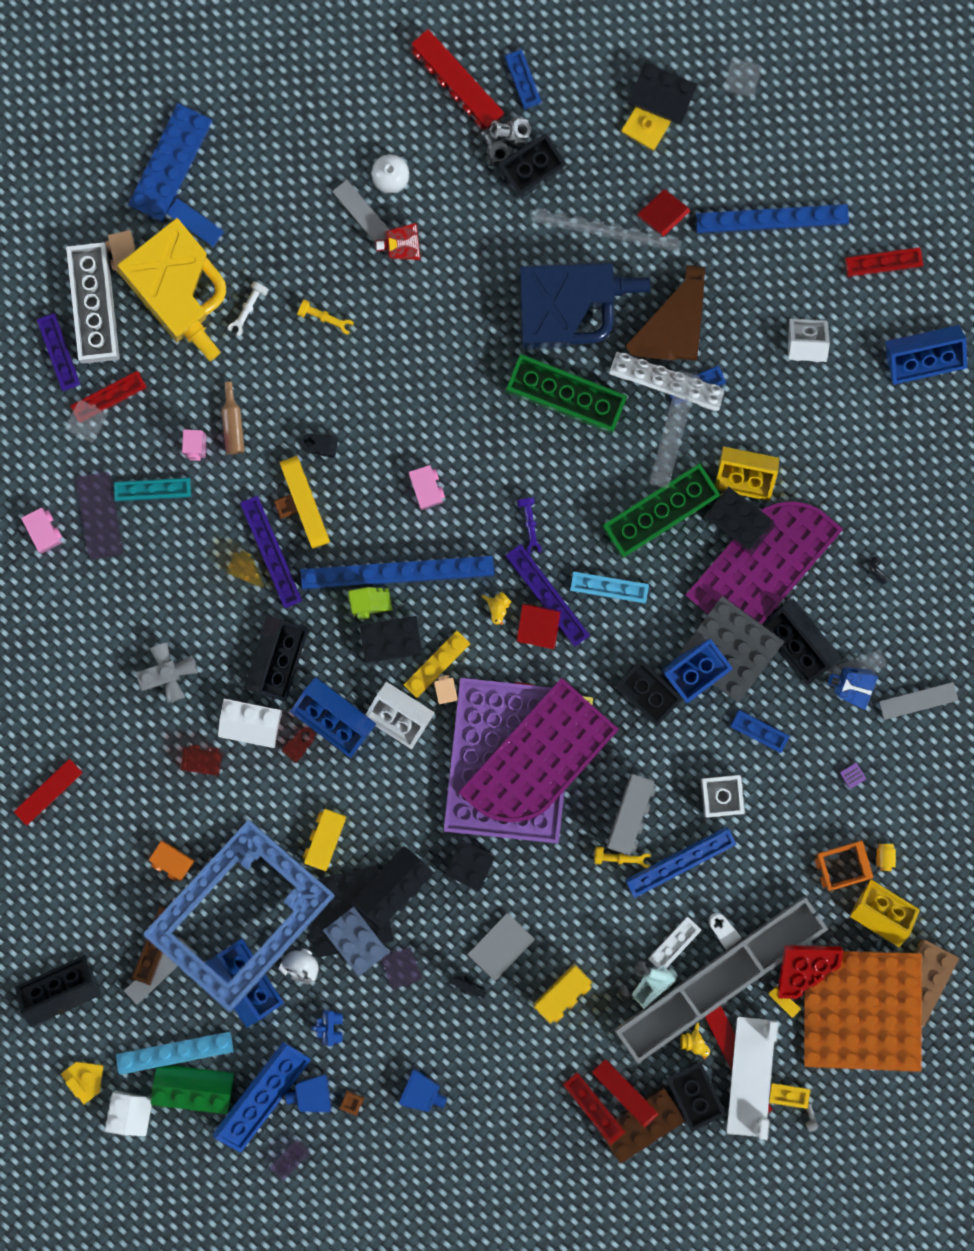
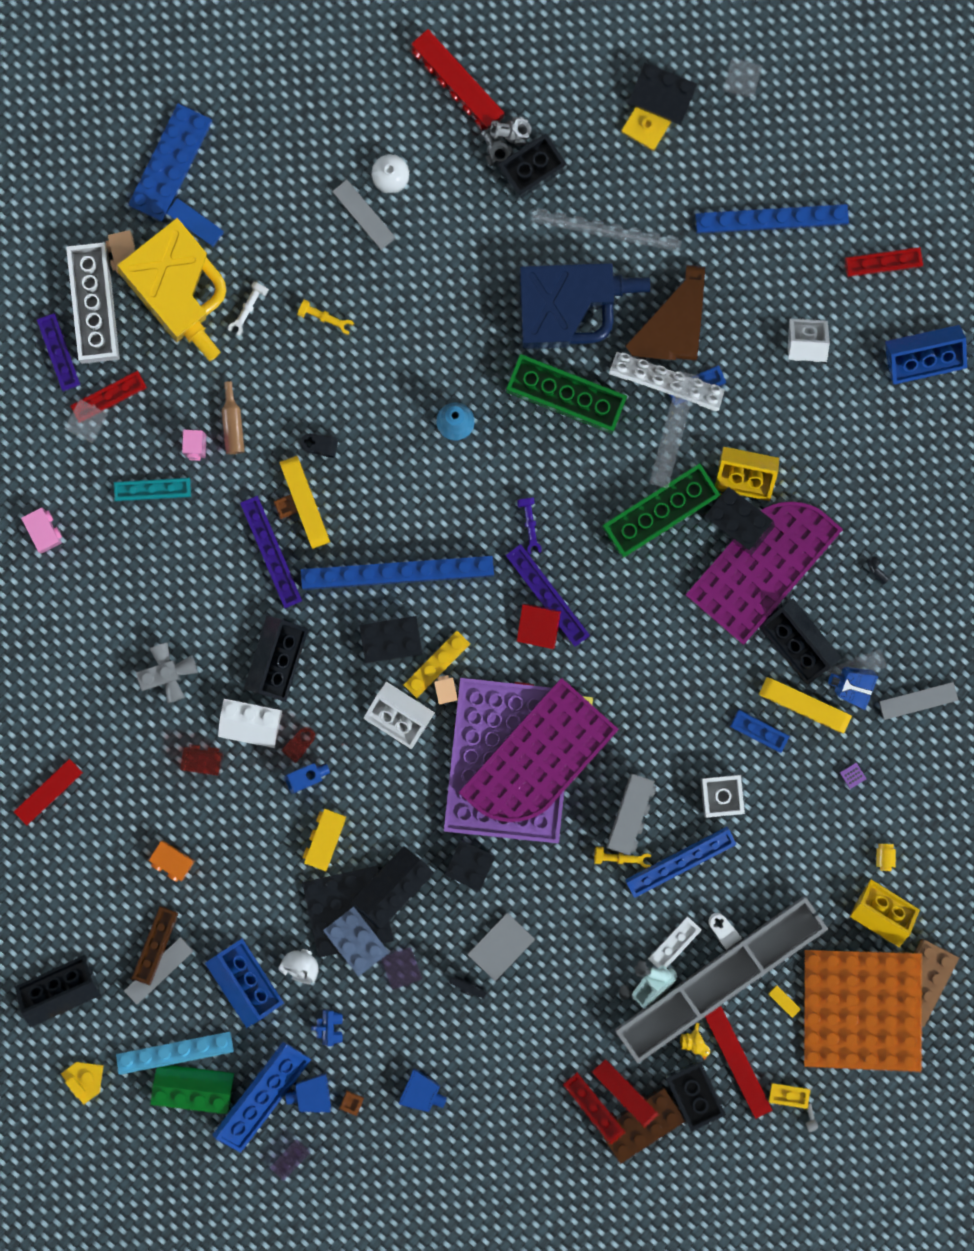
(99, 515): clear purple piece -> none
(128, 1114): white slope -> none
(243, 847): medium blue plate -> none
(245, 569): clear yellow slope -> none
(298, 781): none -> blue torso
(333, 717): blue slope -> none
(369, 601): lime wedge -> none
(400, 243): red torso -> none
(426, 488): bright pink brick -> none
(455, 428): none -> dark azure cone
(497, 607): yellow animal -> none
(522, 79): blue tile -> none
(563, 994): yellow brick -> none
(609, 587): medium azure plate -> none
(648, 693): black brick -> none
(663, 212): red tile -> none
(697, 669): blue slope -> none
(742, 642): dark grey plate -> none
(751, 1077): white bracket -> none
(805, 705): none -> yellow beam
(806, 967): red plate -> none
(862, 860): orange window -> none

